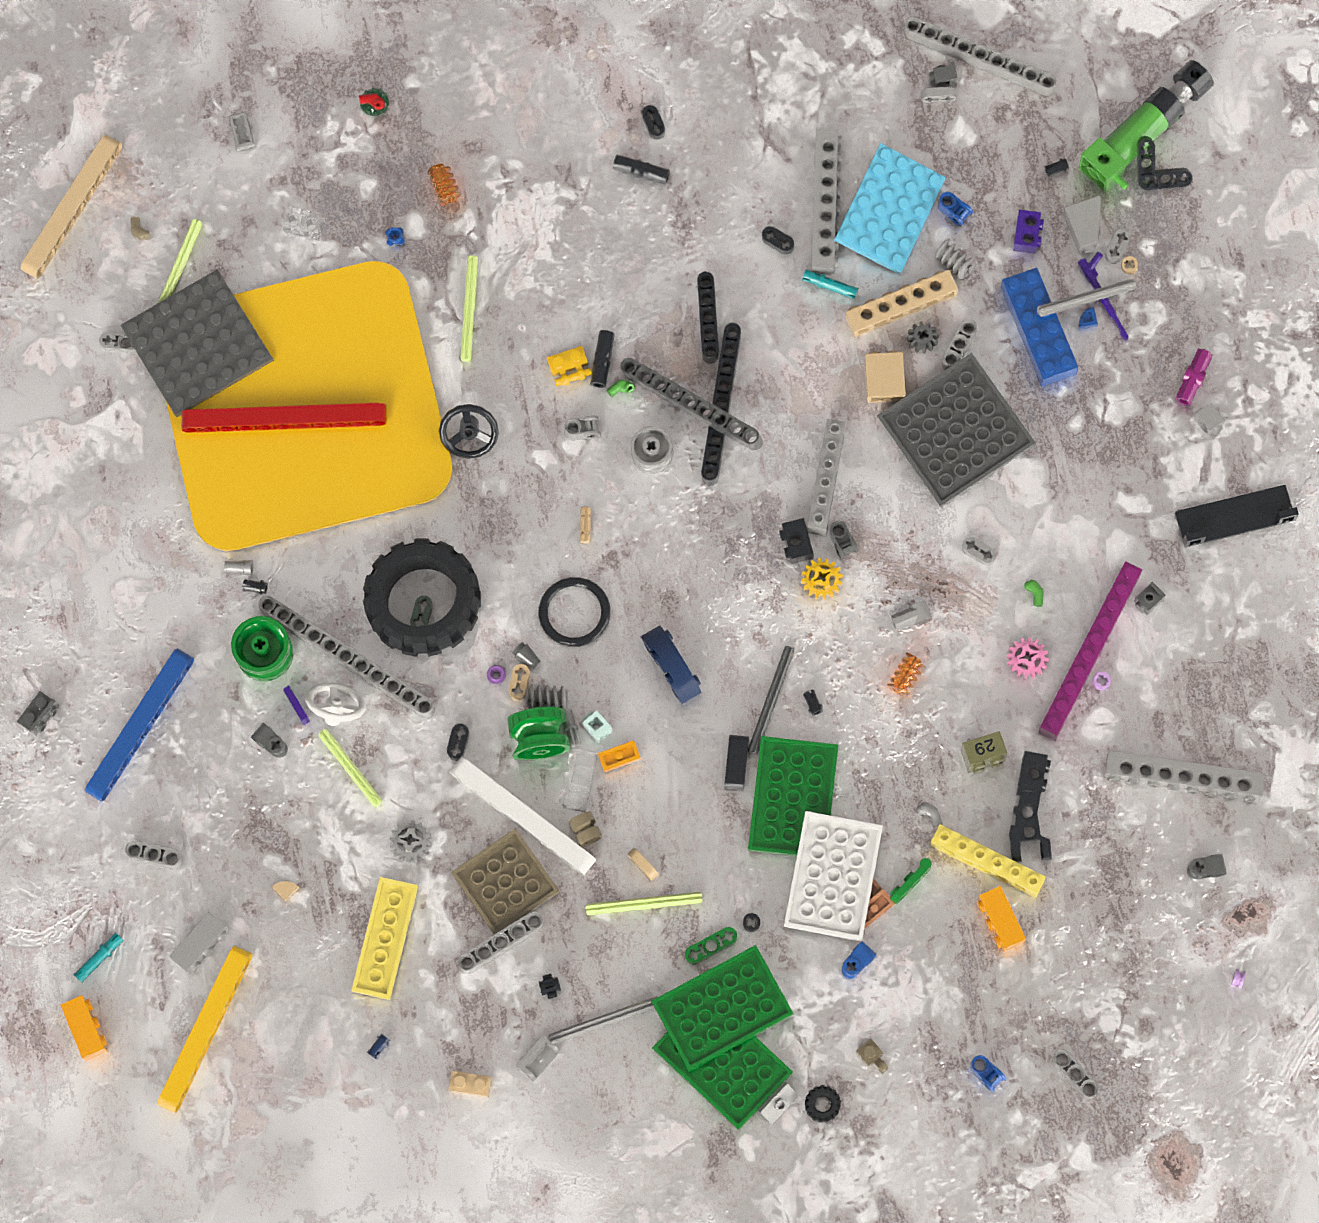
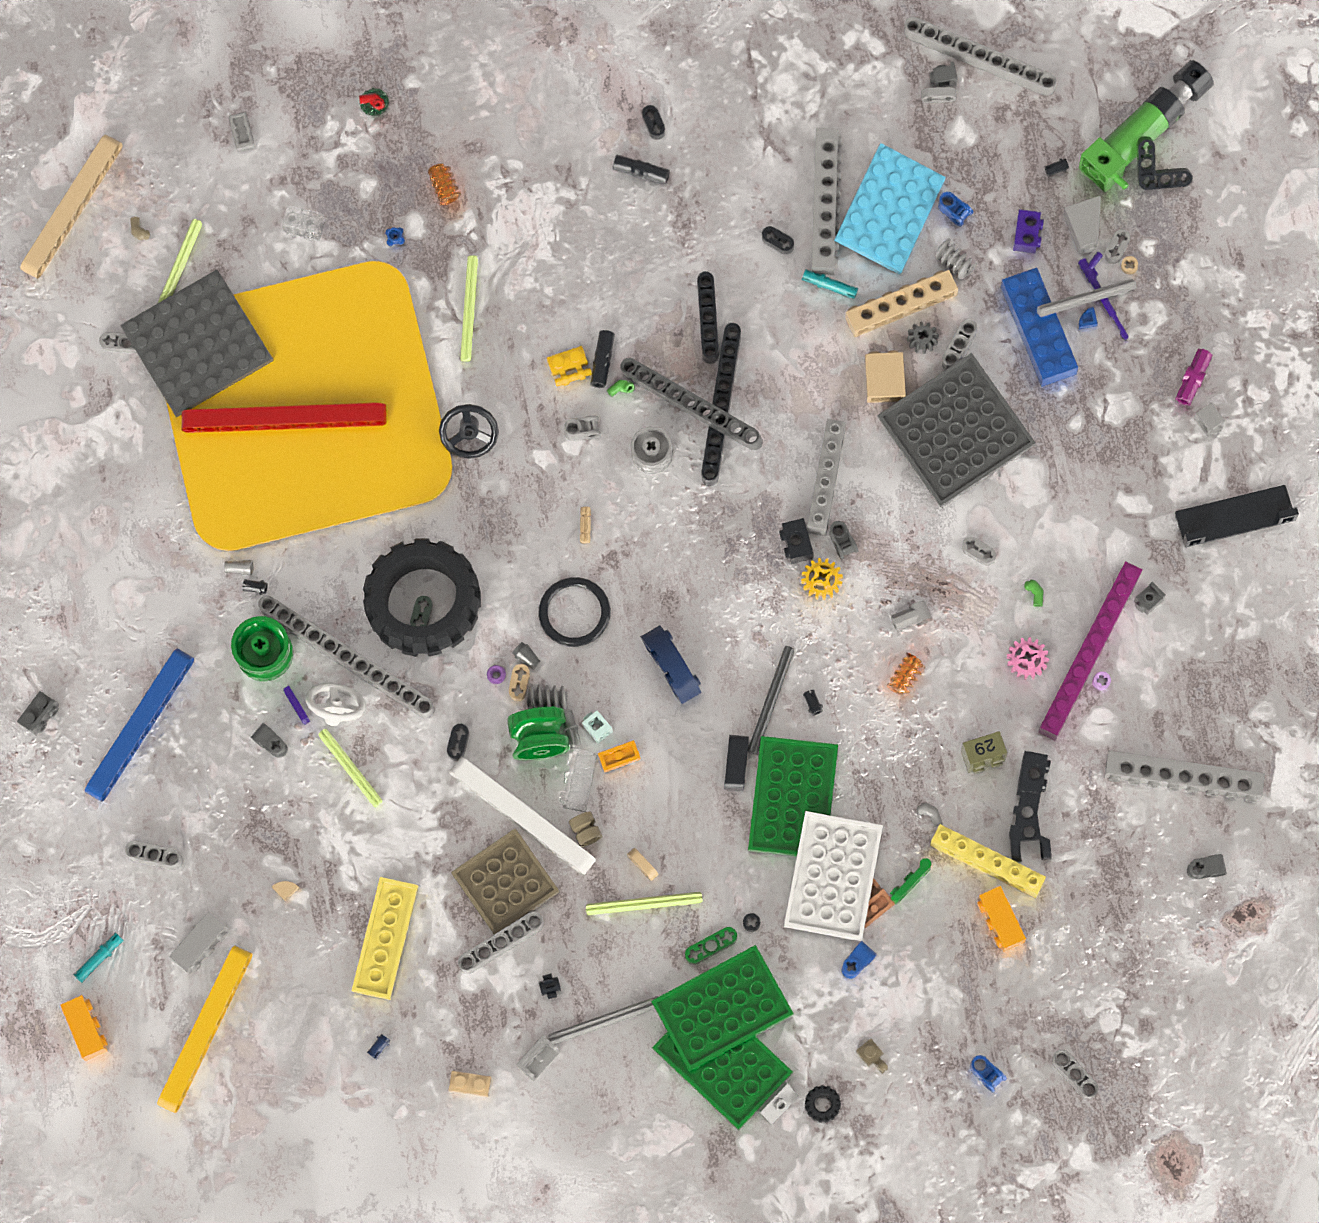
(421, 843): light grey gear -> none
(1238, 978): lavender bush -> none

